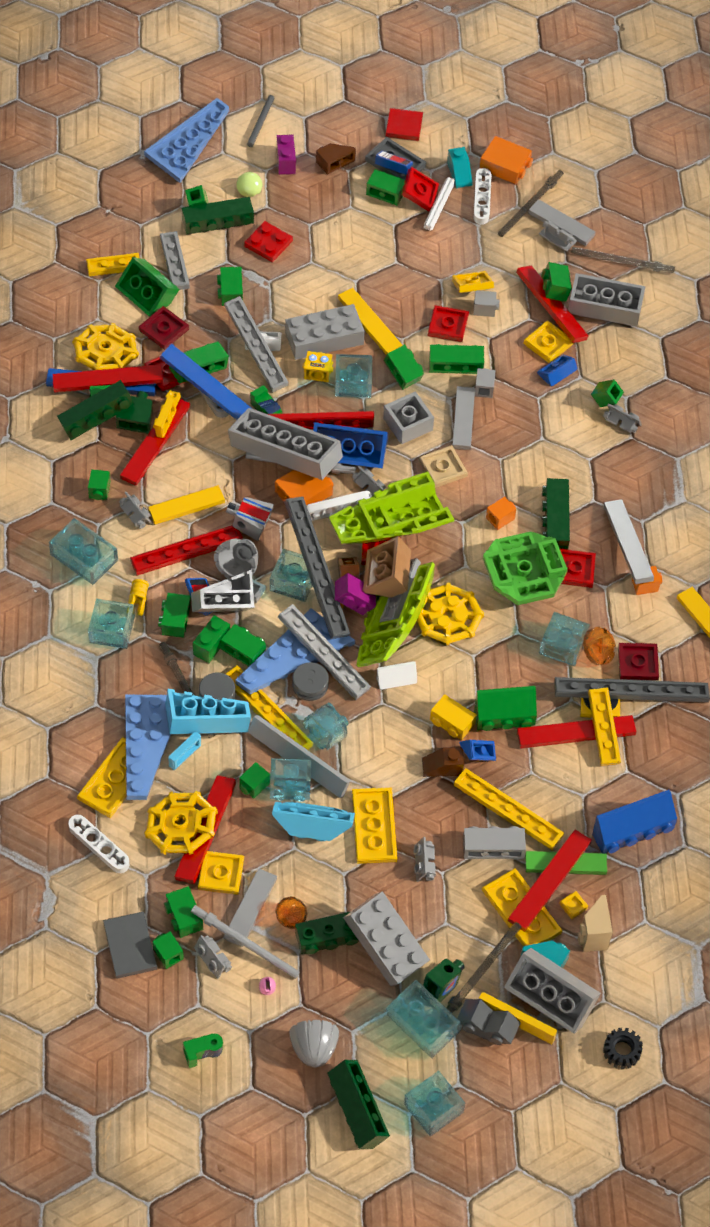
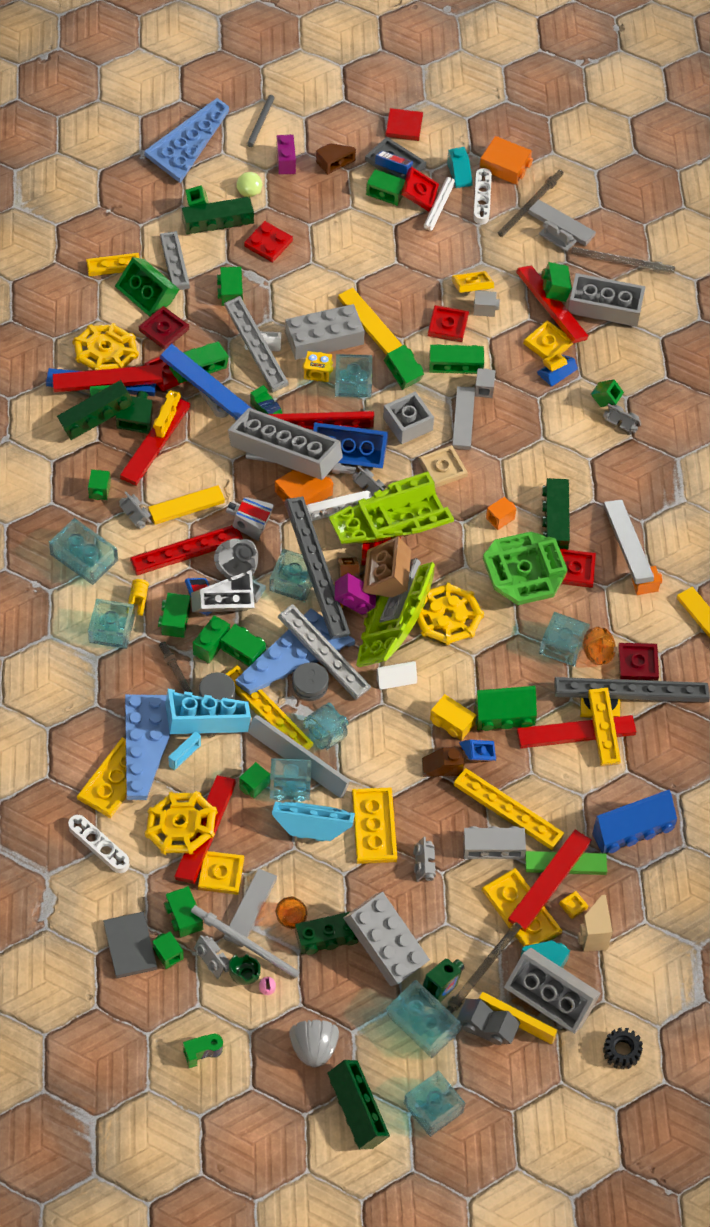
(244, 969): none -> dark green hair
(555, 361): none -> yellow tile

